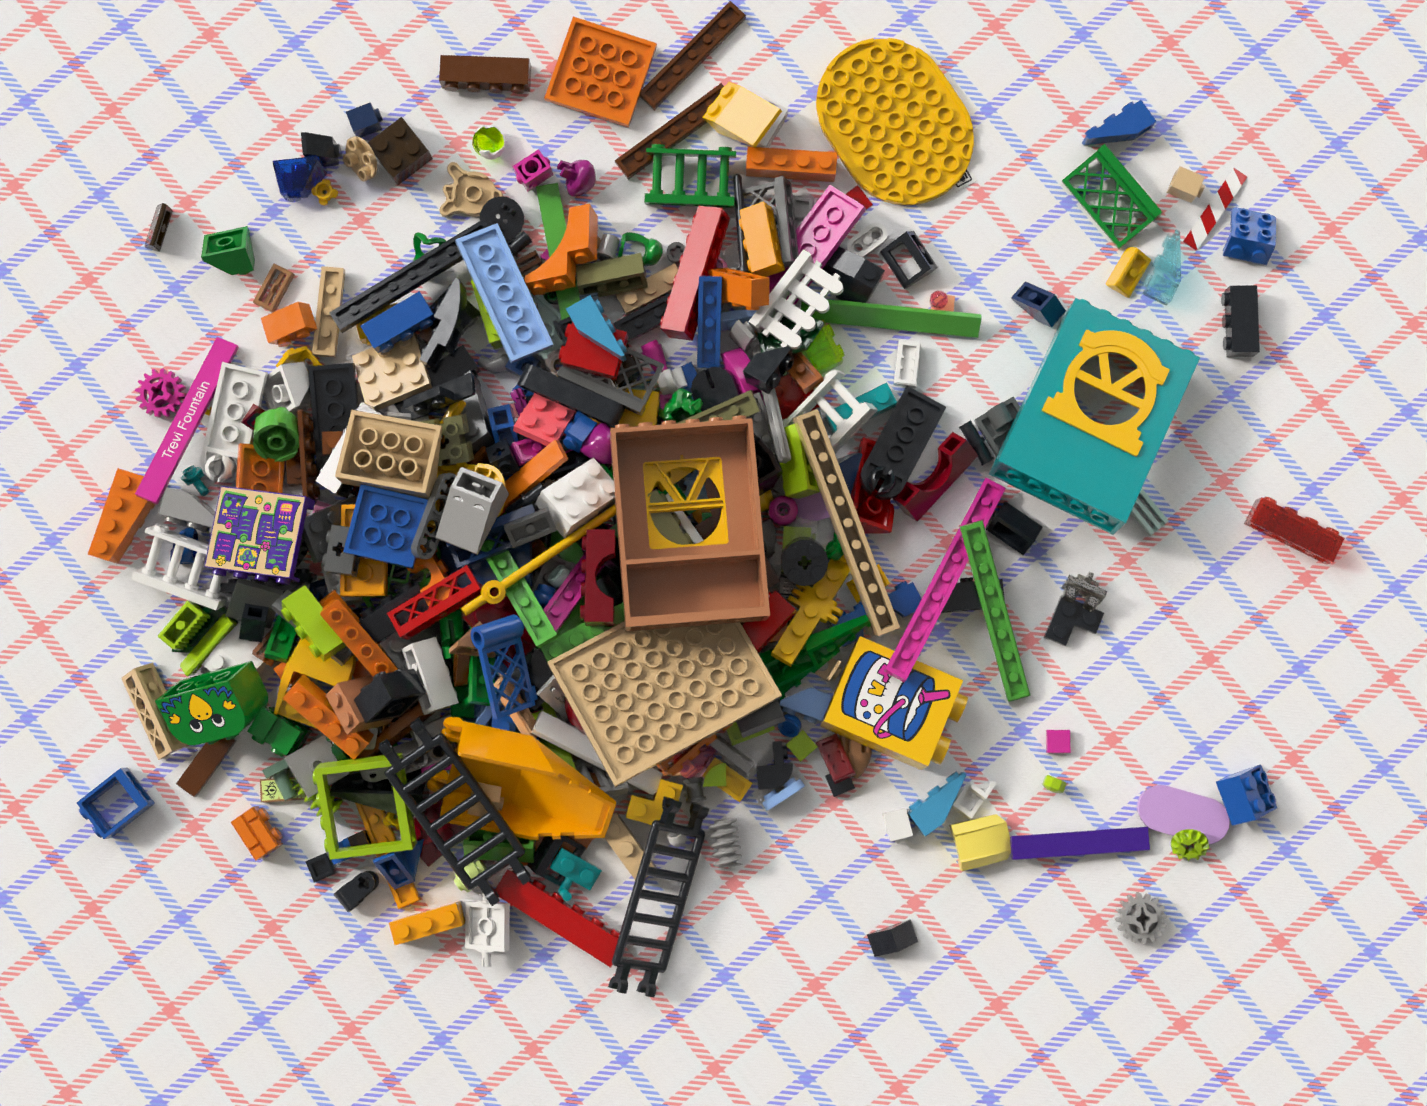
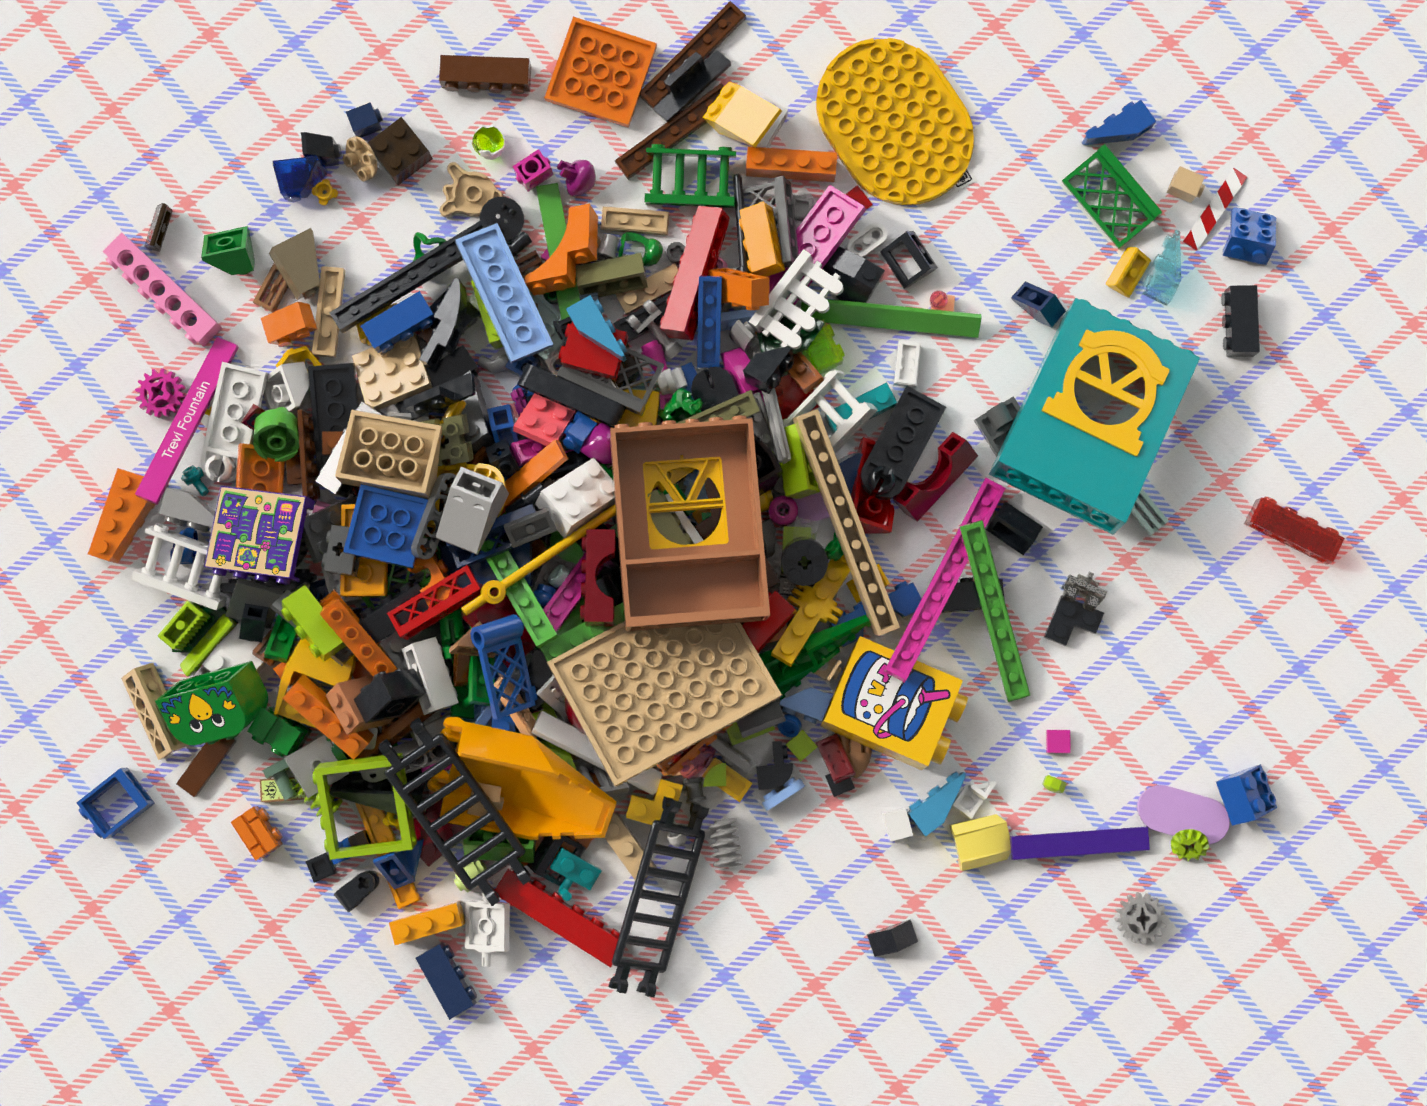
(121, 250): none -> bright pink brick
(298, 263): none -> dark tan slope
(447, 980): none -> dark blue brick
(635, 220): none -> tan tile
(671, 348): none -> light grey bar
(689, 82): none -> black bracket
(976, 442): black pin -> none

